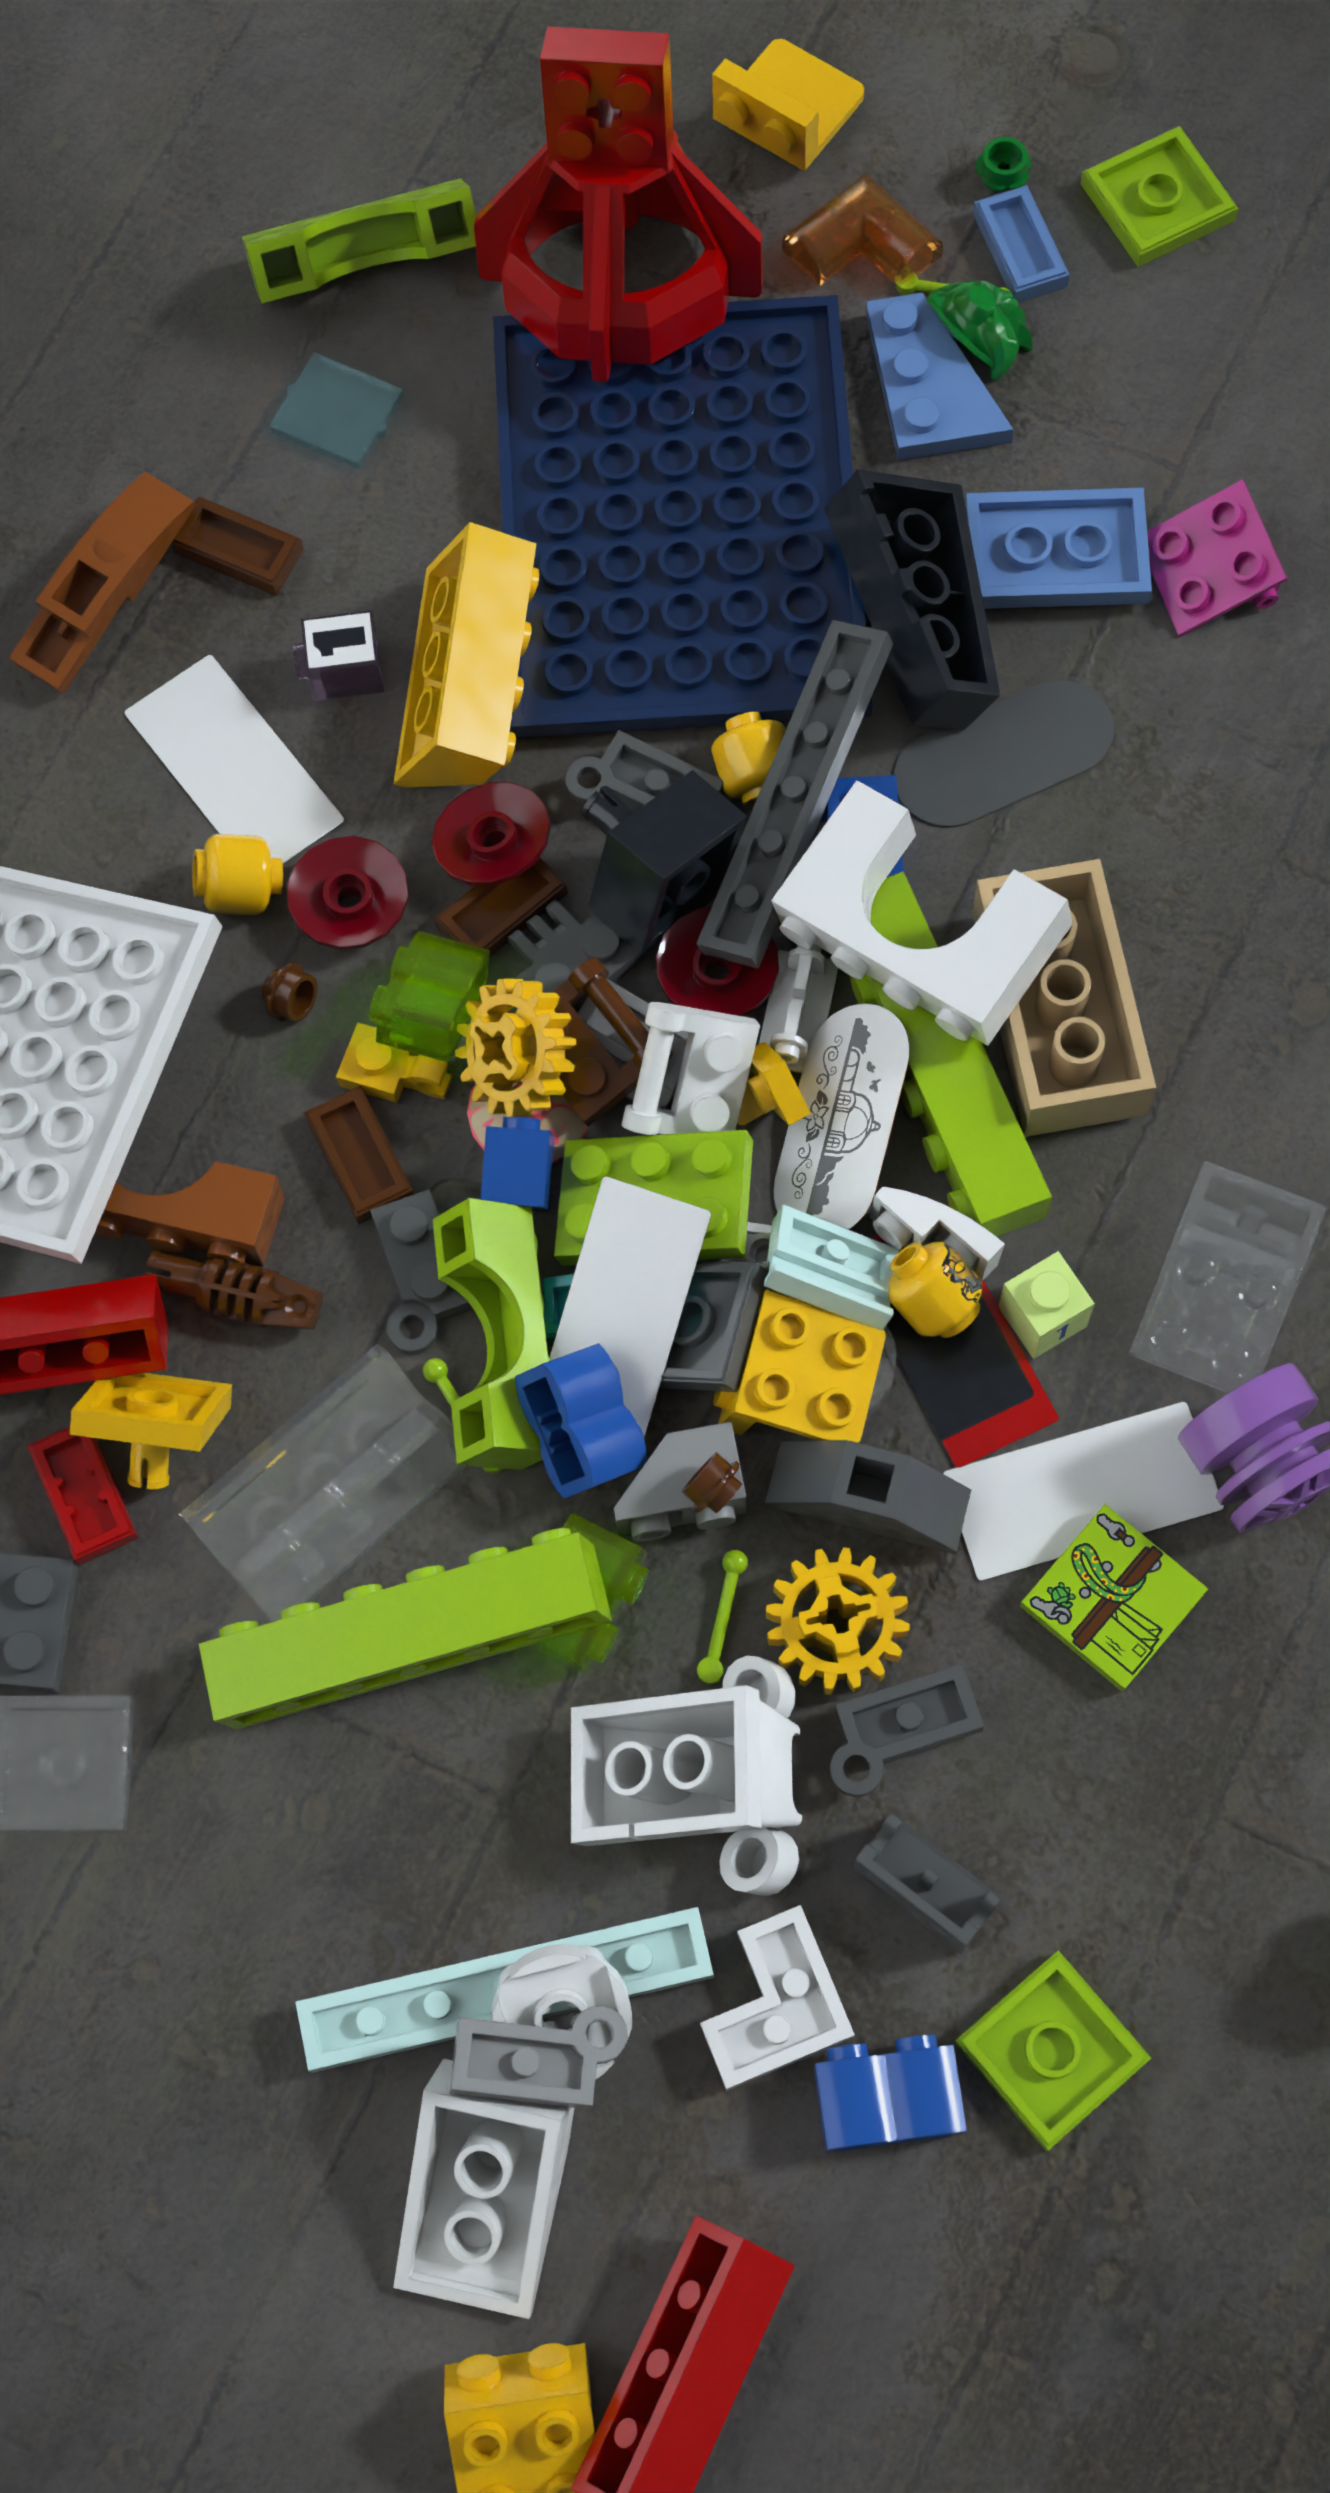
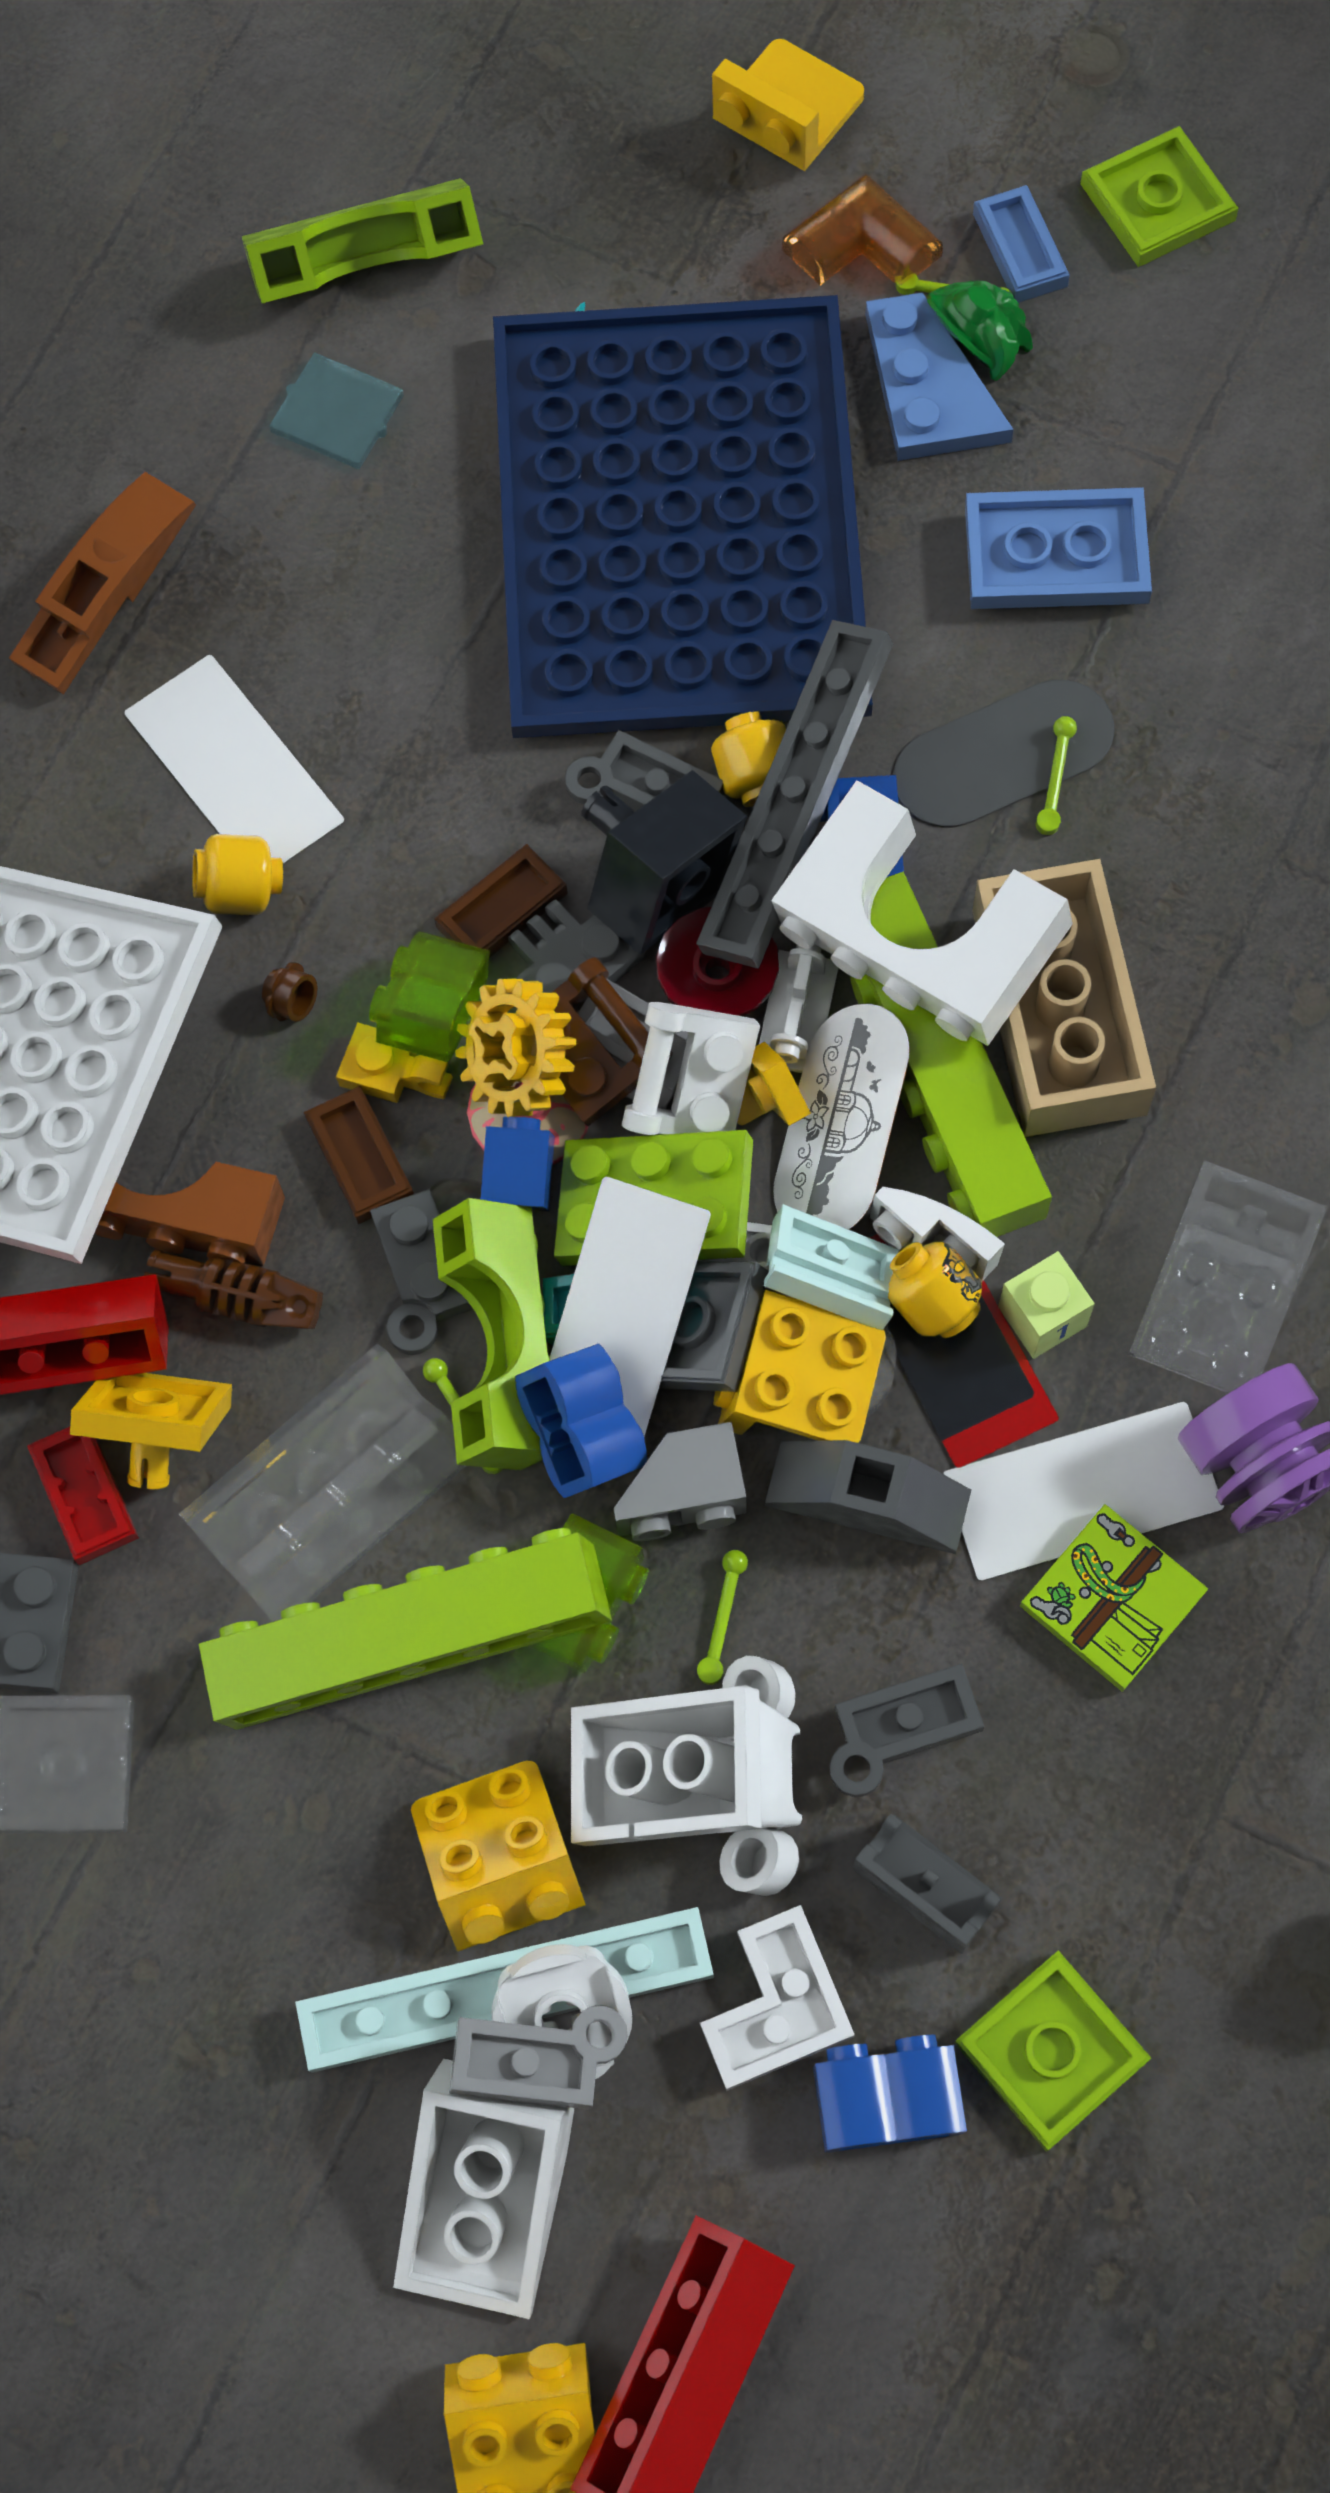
(238, 546): reddish brown tile -> none
(340, 655): brick -> none
(344, 869): dark red dish -> none
(467, 661): yellow slope -> none
(482, 818): dark red dish -> none
(495, 1855): none -> yellow bracket
(607, 165): red plate -> none
(713, 1484): reddish brown plate -> none
(866, 1614): yellow gear -> none
(920, 584): black wedge -> none
(1008, 154): green plate -> none
(1048, 818): none -> lime hinge
(1214, 559): dark pink hinge -> none

